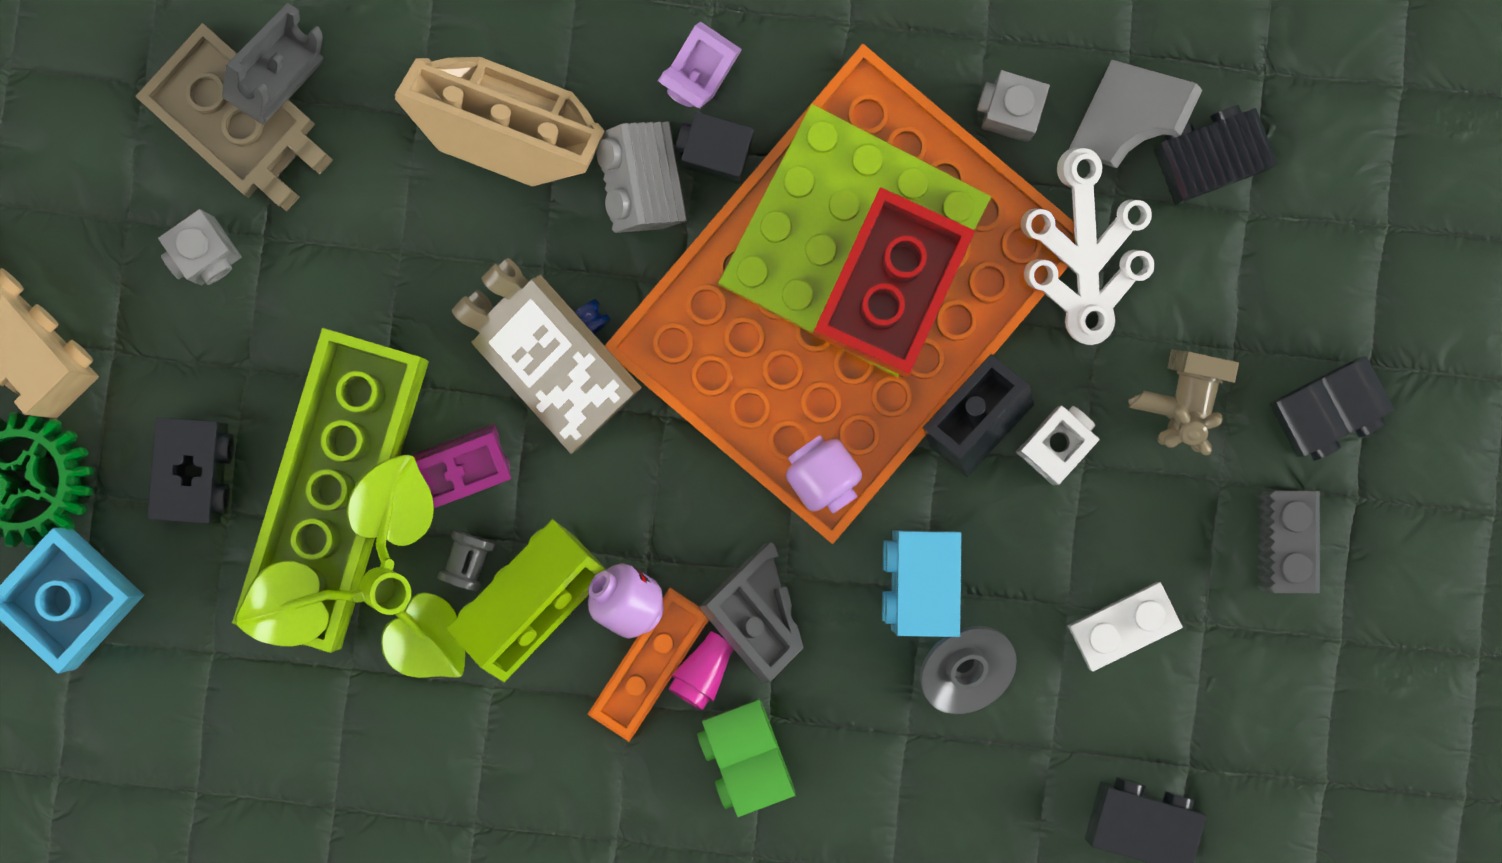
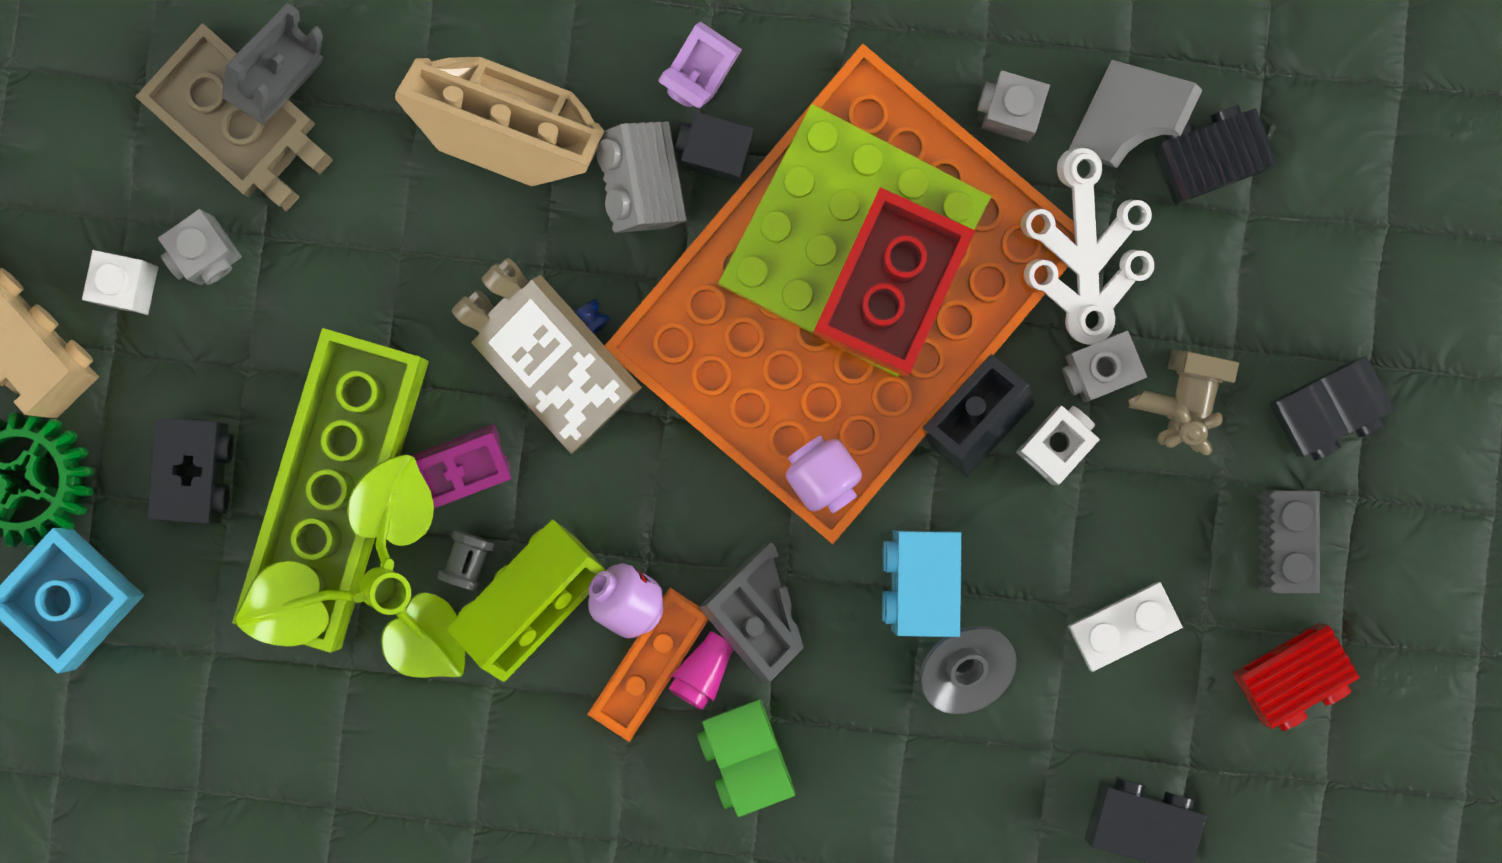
(120, 282): none -> white brick
(1103, 367): none -> light grey brick
(1296, 677): none -> red brick

